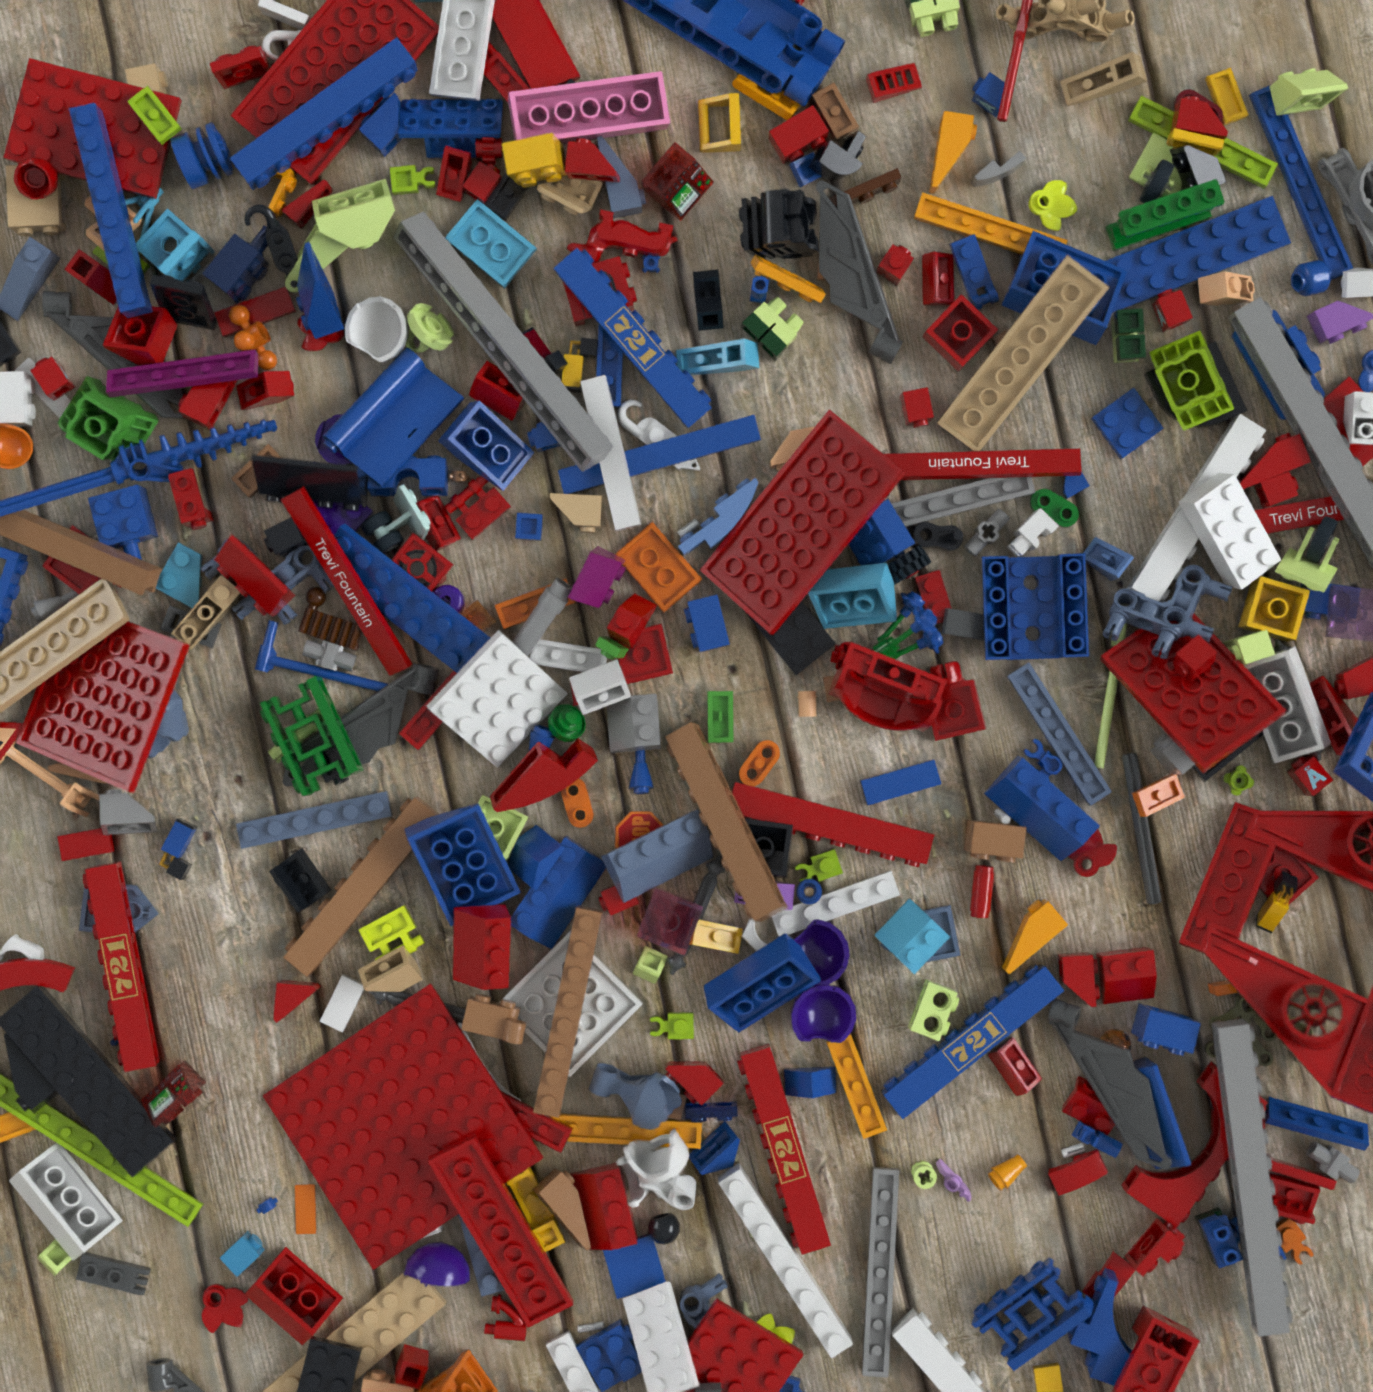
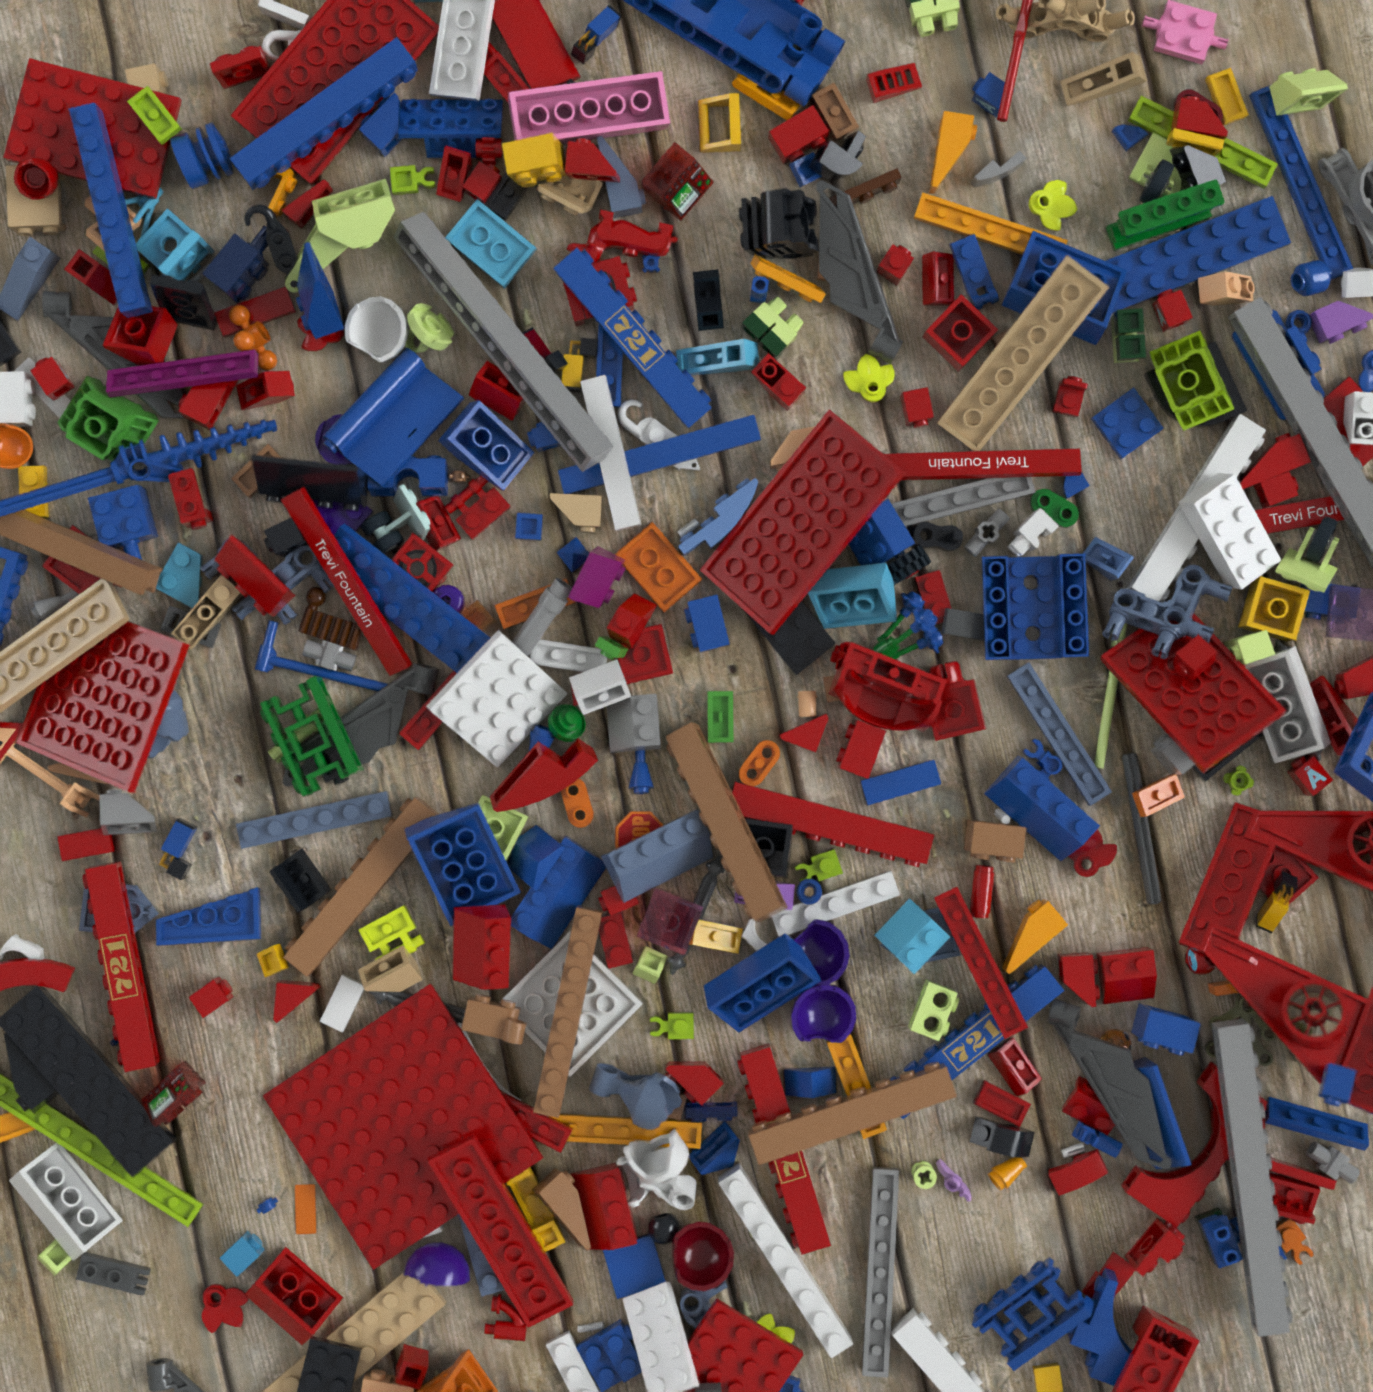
(31, 479): none -> yellow plate
(212, 996): none -> red brick
(219, 921): none -> blue wing
(272, 960): none -> yellow plate
(573, 554): none -> blue slope
(595, 33): none -> piece
(615, 941): none -> red plate
(702, 1256): none -> dark red cylinder
(778, 382): none -> red slope
(807, 734): none -> red slope
(851, 1113): none -> medium nougat brick
(861, 748): none -> red brick
(867, 375): none -> neon yellow plate
(980, 963): none -> red plate
(1001, 1103): none -> red tile
(1002, 1138): none -> black brick
(1069, 396): none -> red bracket
(1129, 135): none -> blue tile
(1185, 32): none -> bright pink plate
(1198, 962): none -> red piece
(1302, 316): none -> blue plate
(1336, 1084): none -> blue brick

